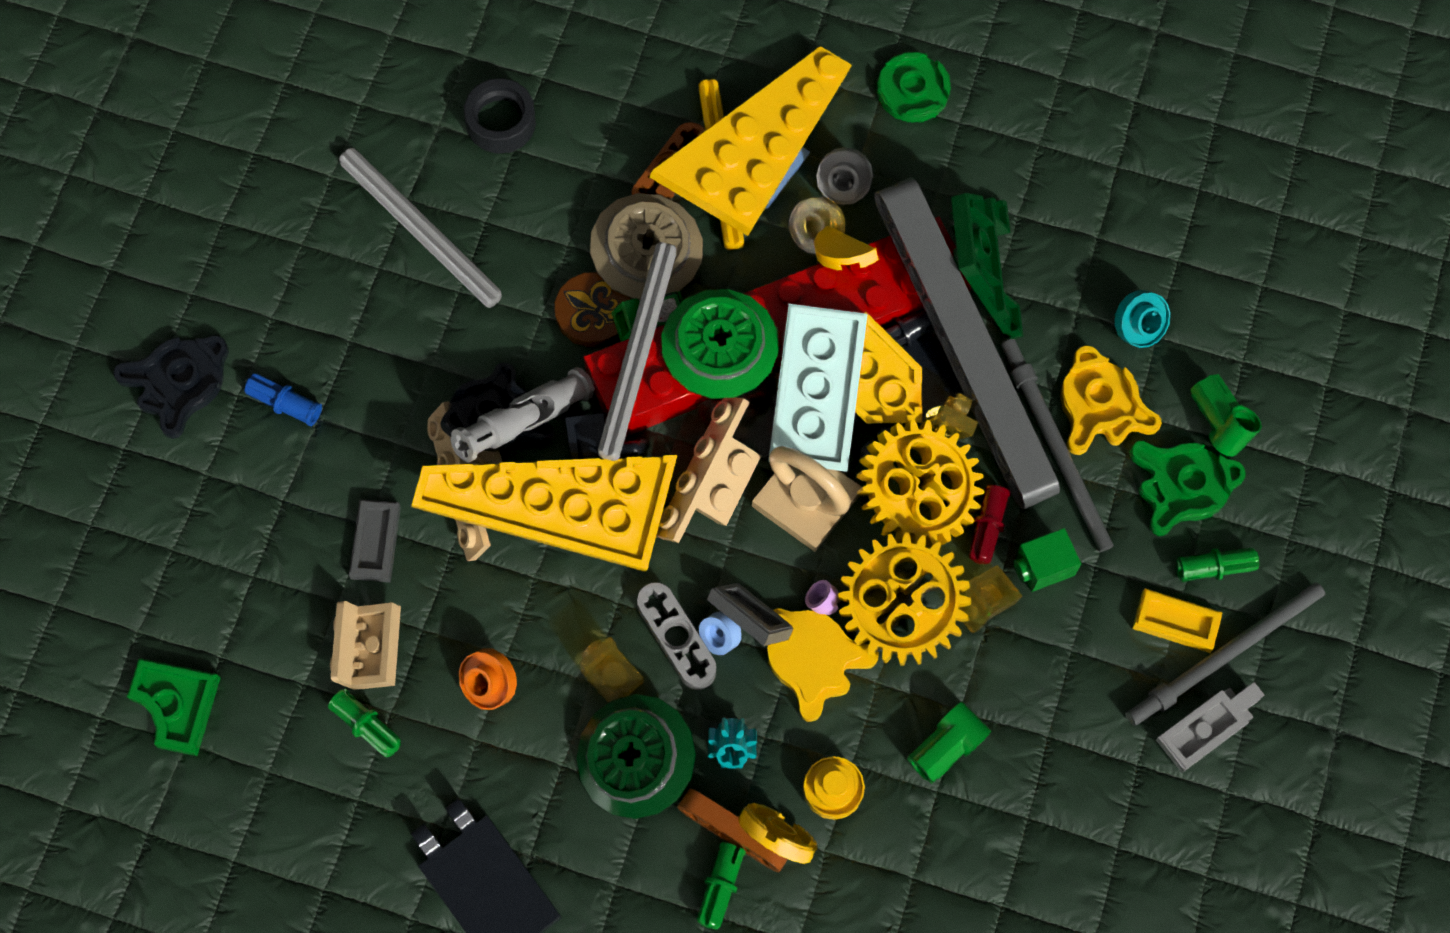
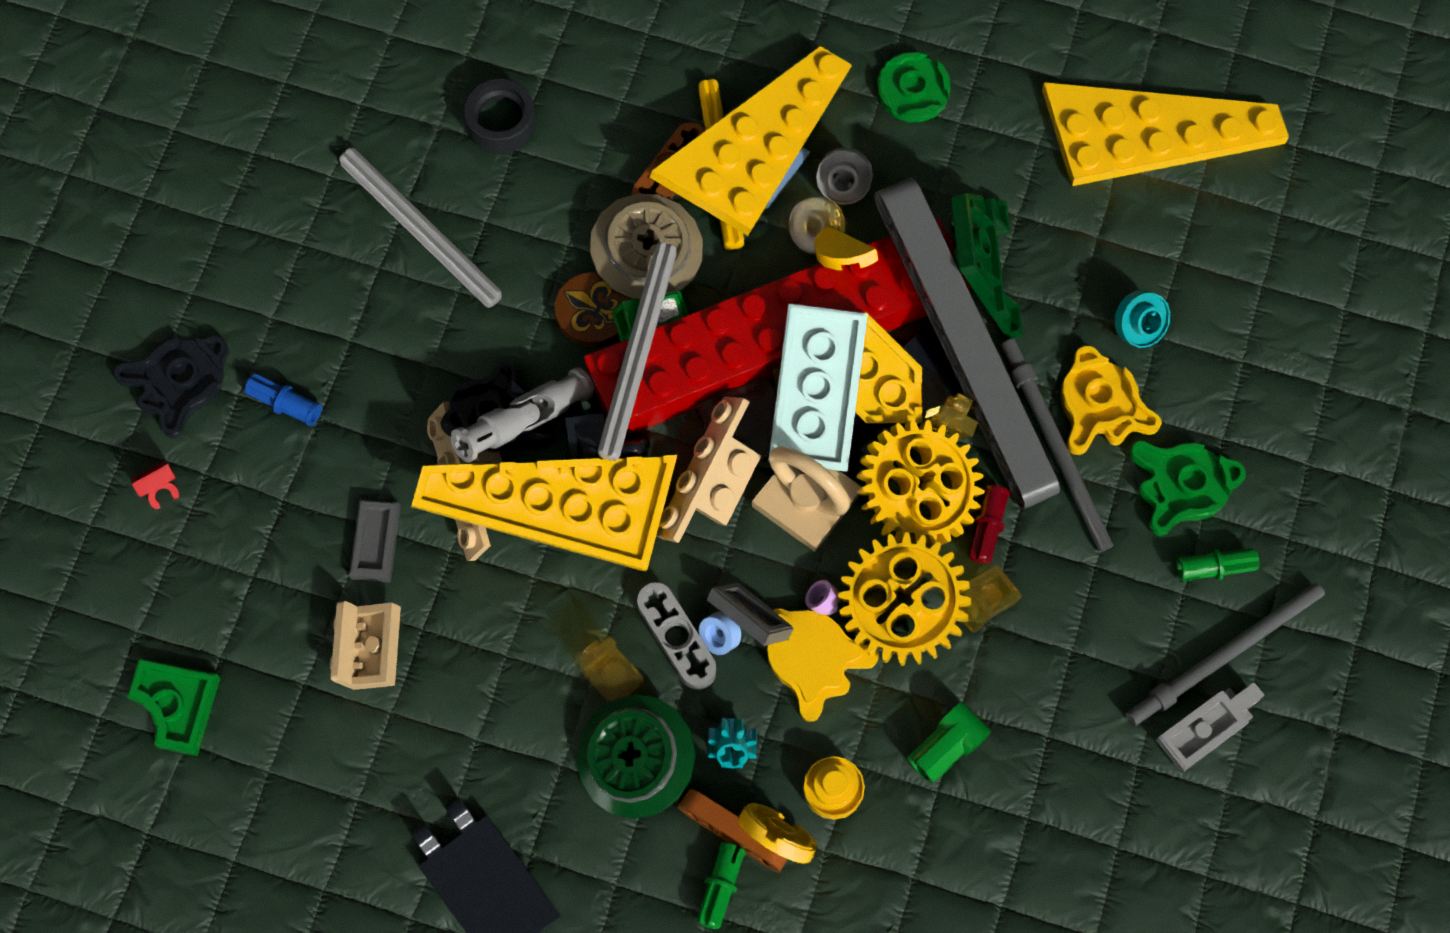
(154, 479): none -> tile
(364, 723): green axle -> none
(487, 679): orange plate -> none
(715, 369): green piece -> none
(910, 328): black axle -> none
(1046, 560): green brick -> none
(1134, 132): none -> yellow wing
(1177, 620): yellow tile -> none
(1231, 423): green piece -> none

